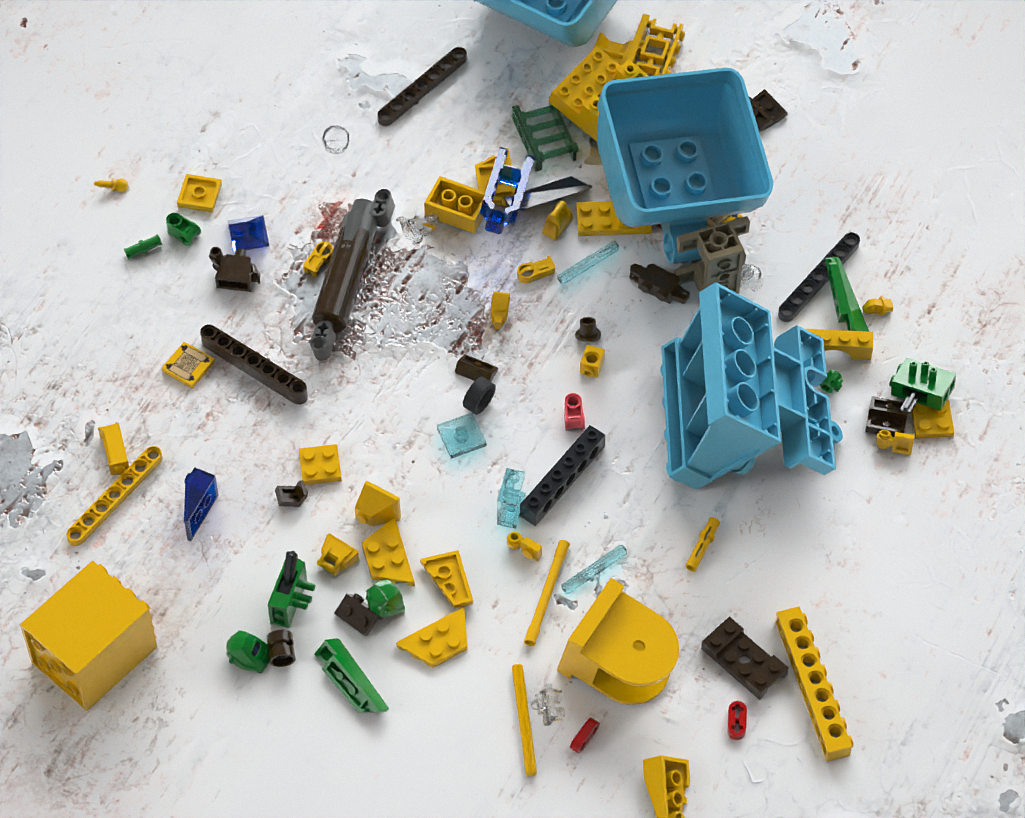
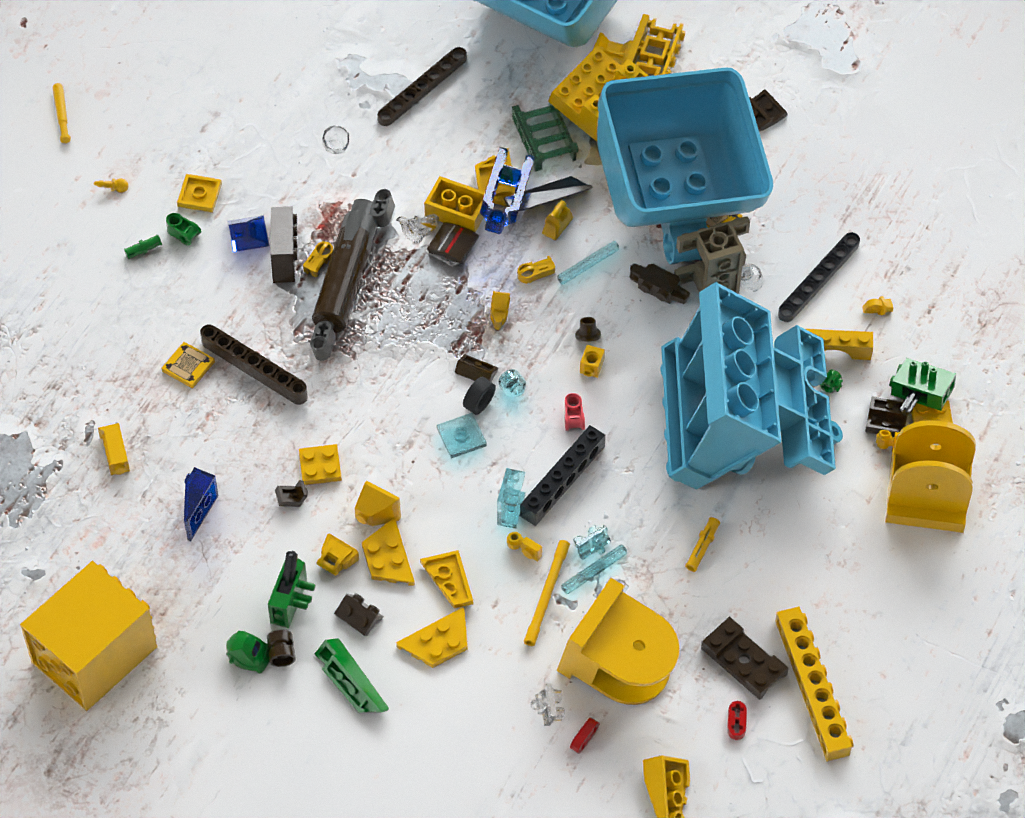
(59, 99): none -> yellow piece
(112, 504): yellow beam -> none
(234, 271): dark brown torso -> none
(283, 244): none -> wedge
(385, 599): green helmet -> none
(453, 242): none -> dark brown slope
(512, 383): none -> clear light blue head
(524, 720): yellow axle -> none
(593, 542): none -> clear light blue hips
(600, 219): yellow plate -> none
(843, 296): green wedge -> none
(928, 481): none -> yellow piece

